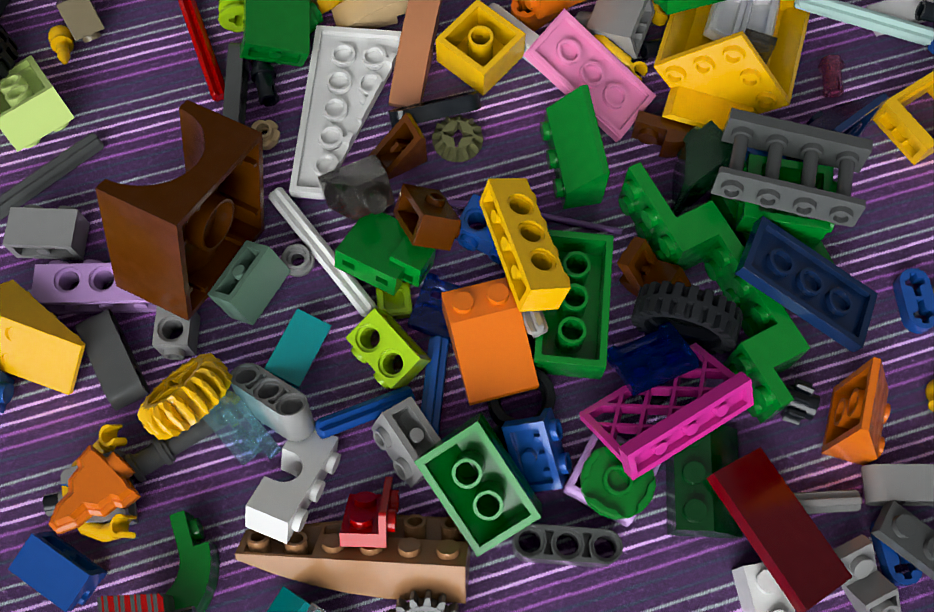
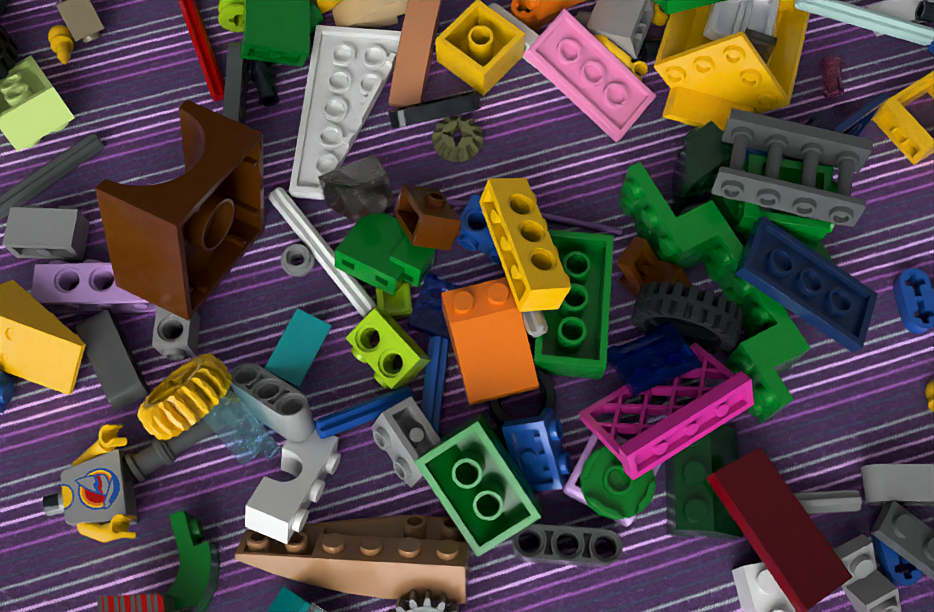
(57, 570): blue hinge -> none
(94, 490): orange rock -> none
(249, 282): sand green brick -> none
(272, 136): tan plate -> none
(370, 517): red bracket -> none
(402, 147): reddish brown slope -> none
(575, 150): green slope -> none
(660, 131): reddish brown brick -> none
(804, 403): black gear -> none
(858, 415): orange slope -> none

